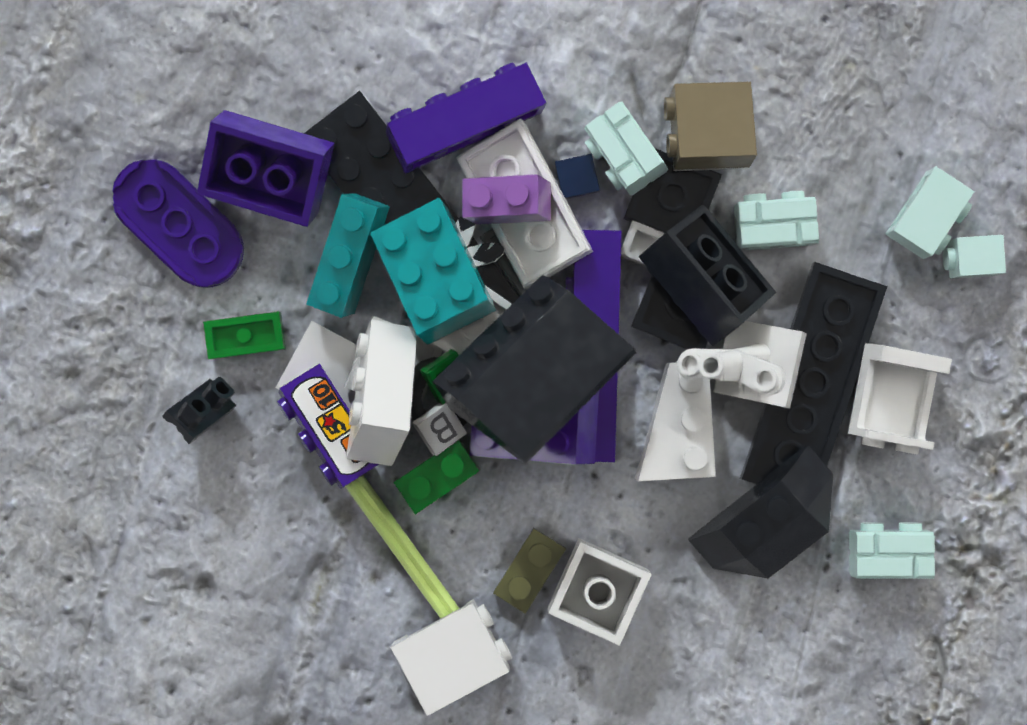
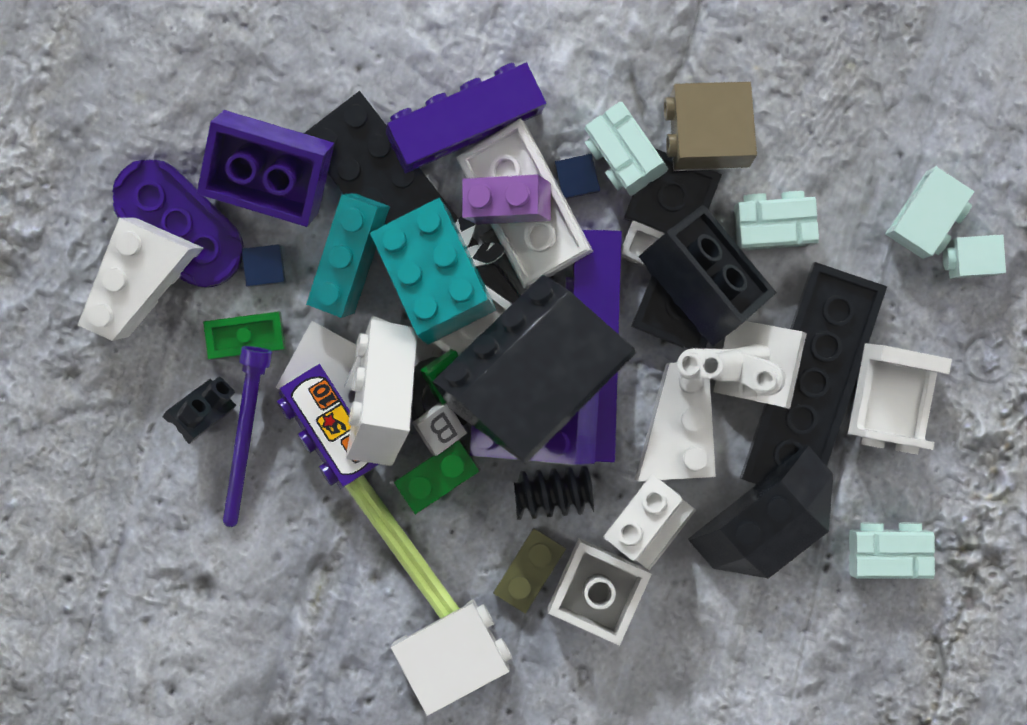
(133, 277): none -> white wedge
(254, 362): none -> dark purple piece
(263, 265): none -> dark blue tile
(553, 492): none -> black piece
(649, 522): none -> white panel

